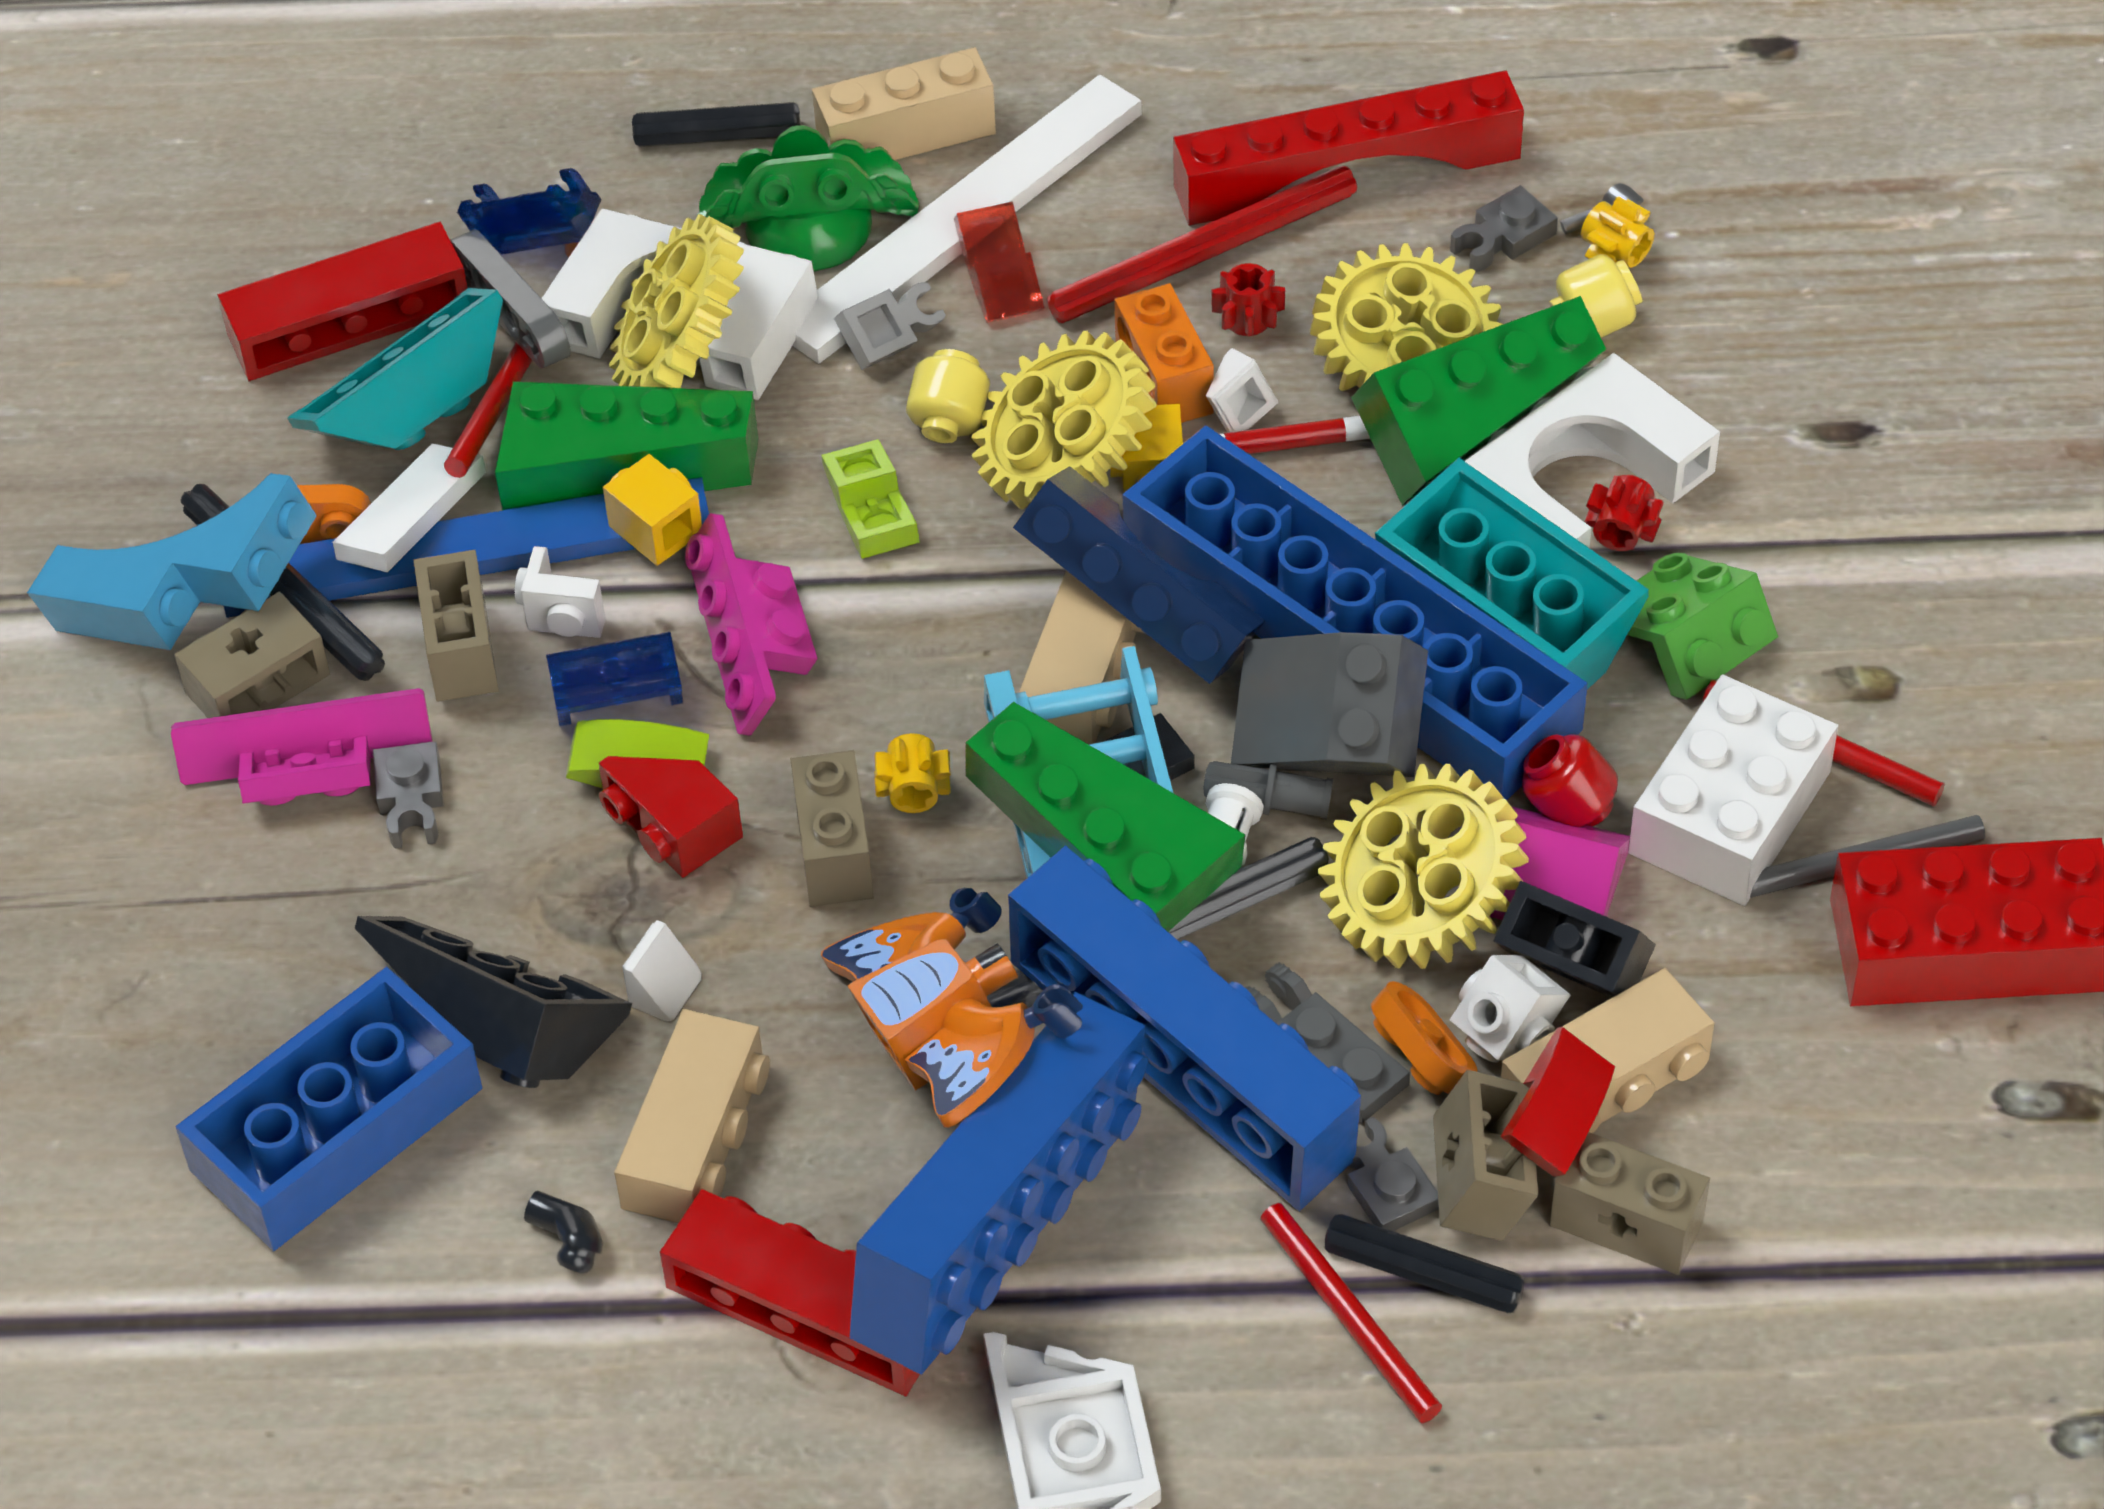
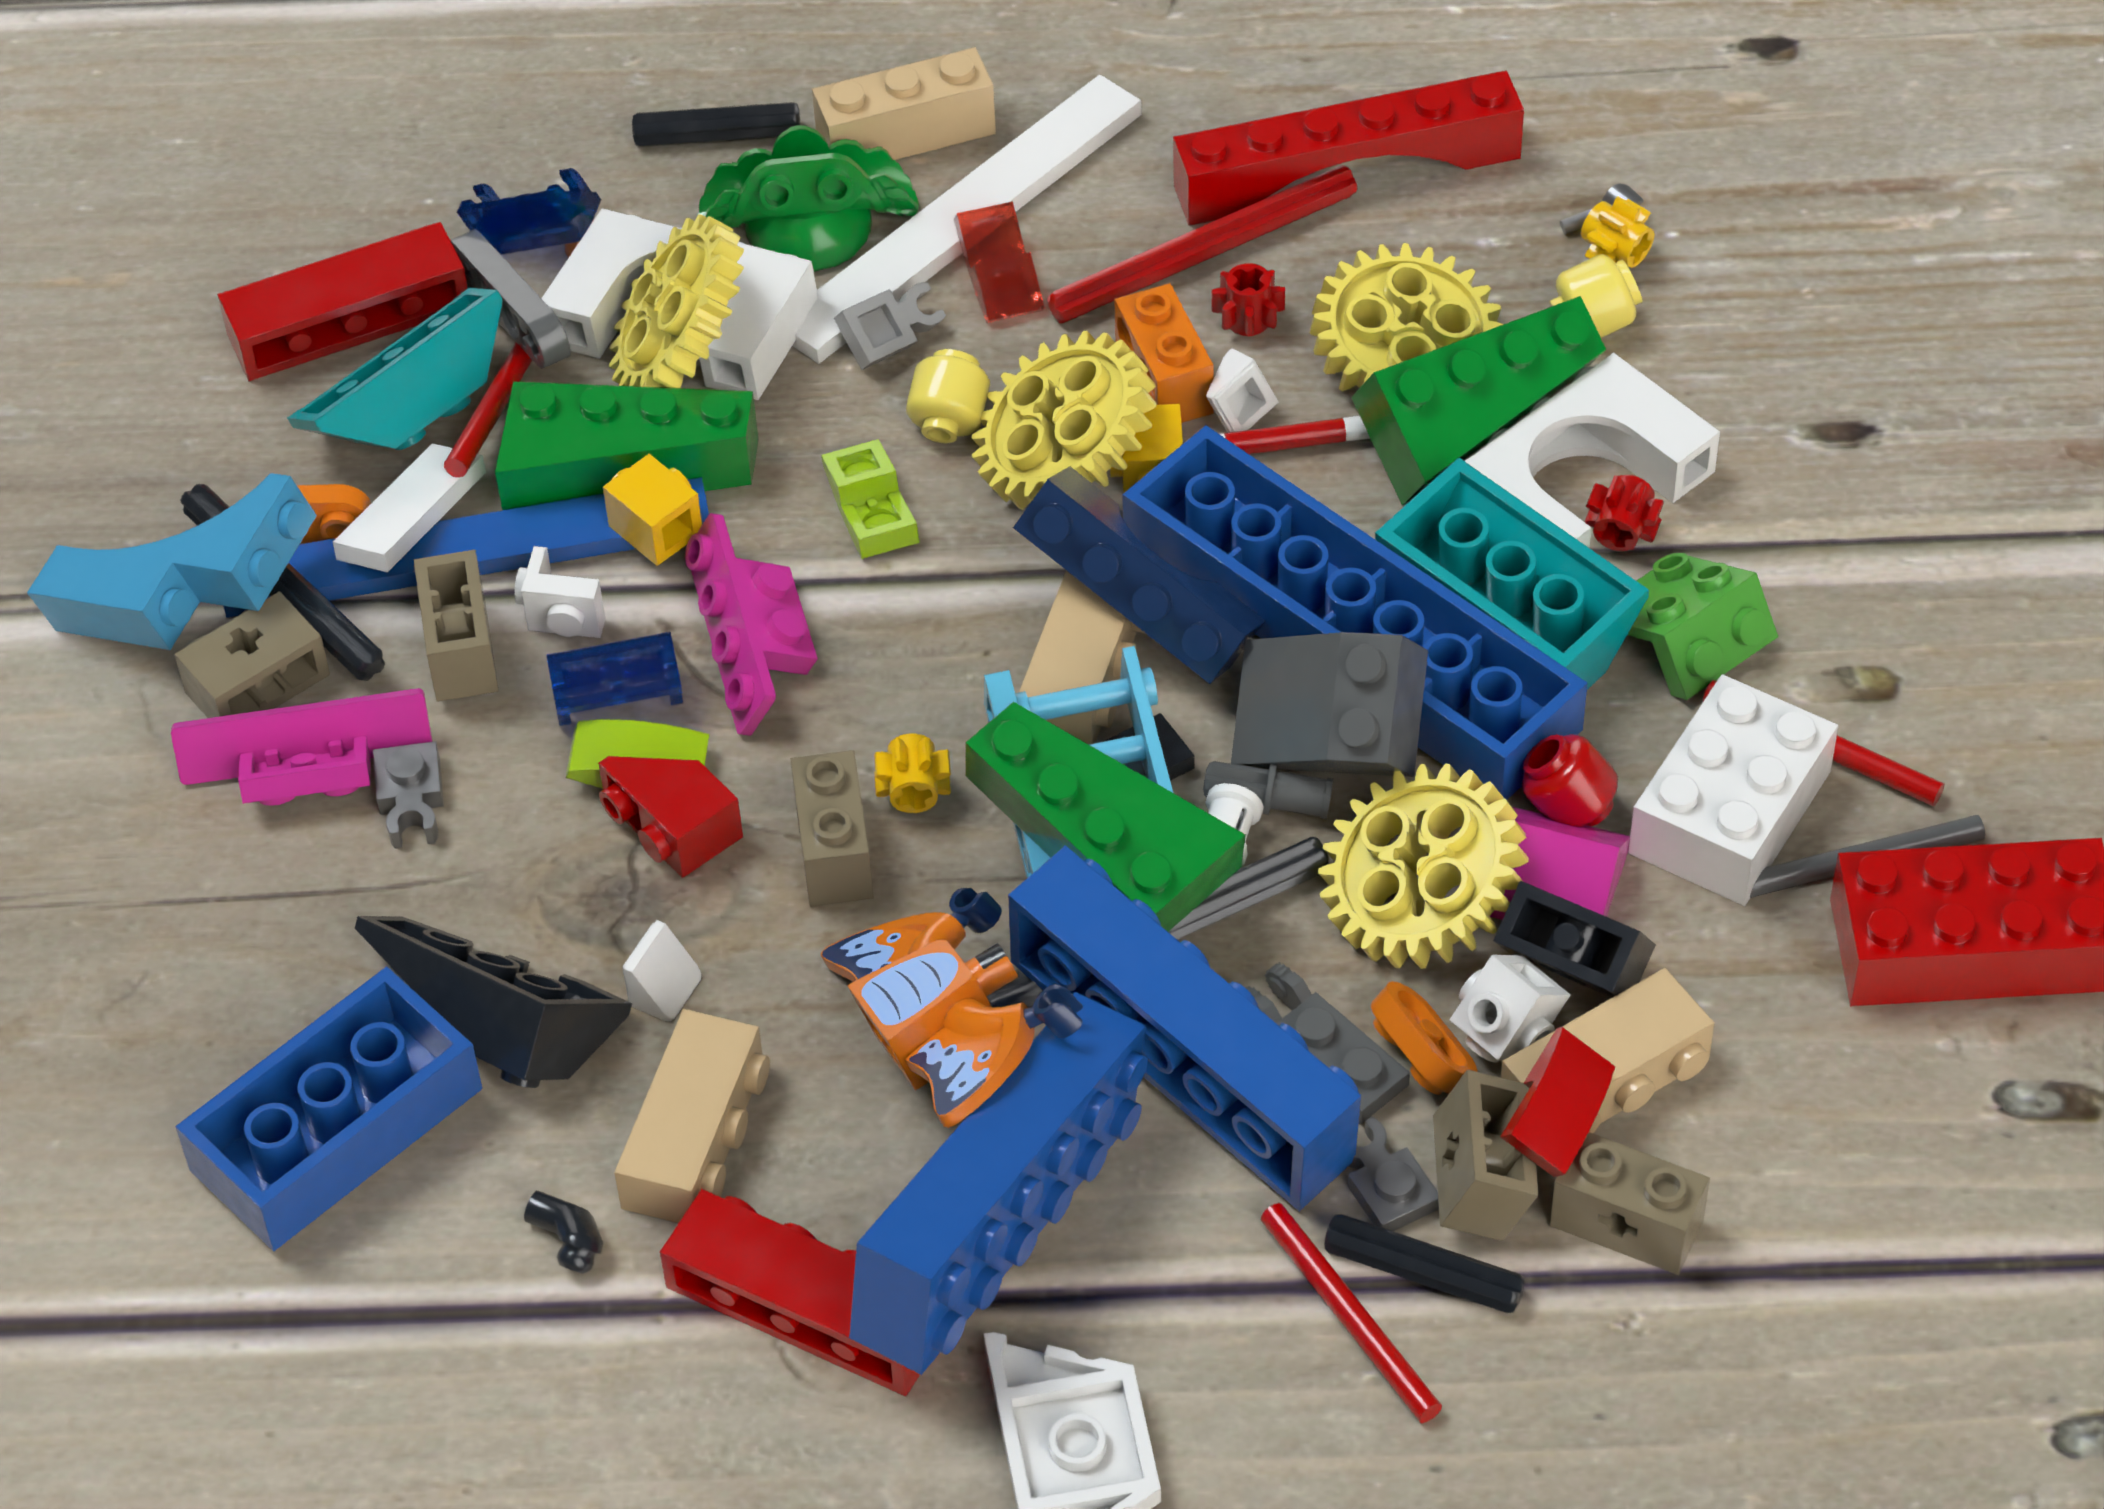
(1507, 225): flat silver plate -> none

